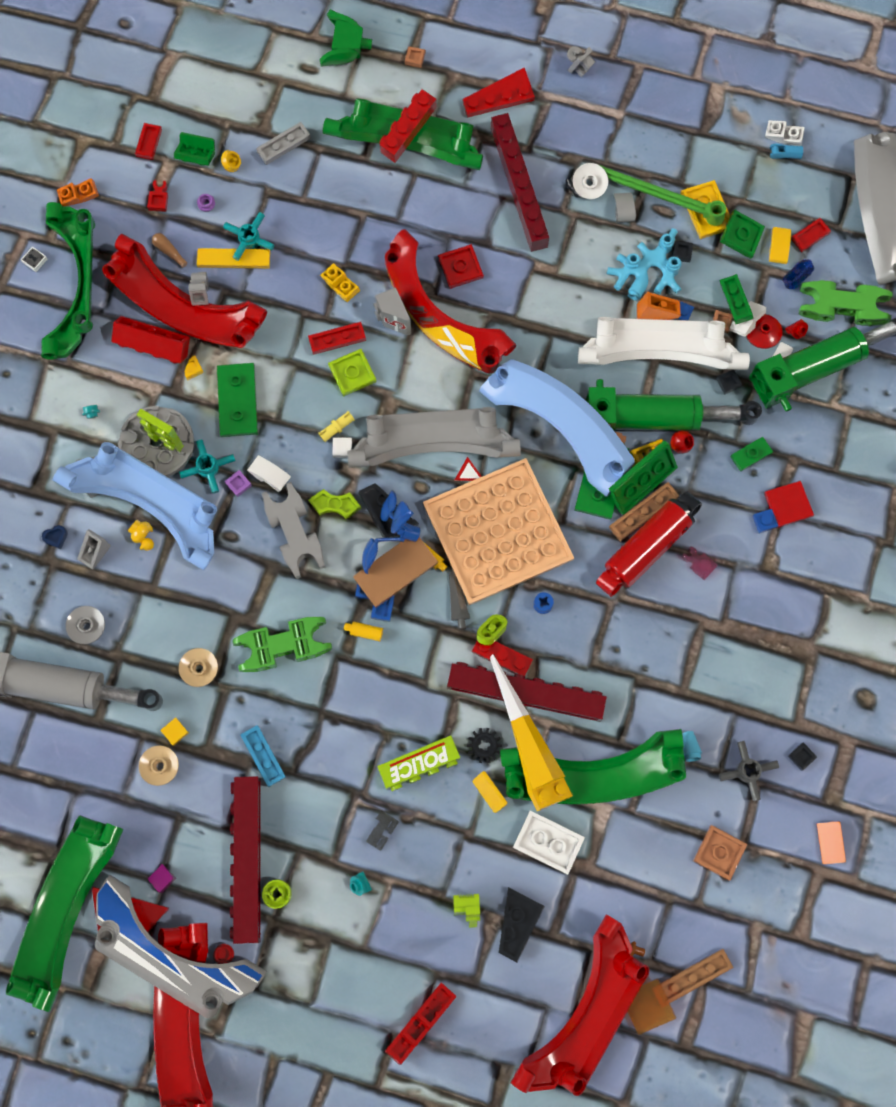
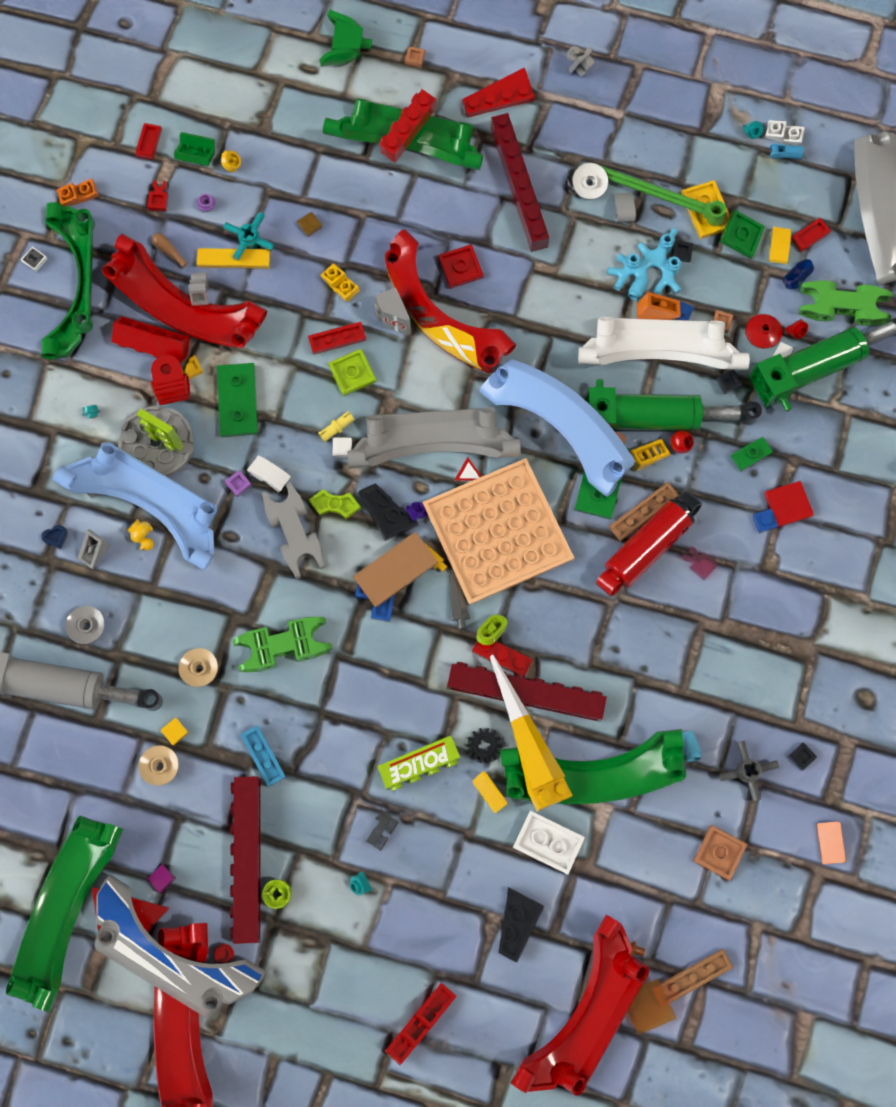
(169, 380): none -> red piece
(209, 472): teal bar -> none
(283, 143): light grey plate -> none
(309, 224): none -> pearl gold tile
(364, 631): yellow cylinder -> none
(399, 526): blue plant -> none
(416, 511): none -> dark purple plate
(468, 906): lime piece -> none
(541, 606): blue wheel -> none
(643, 477): green plate -> none
(736, 299): green plate -> none
(746, 327): white slope -> none
(753, 129): none -> teal plate

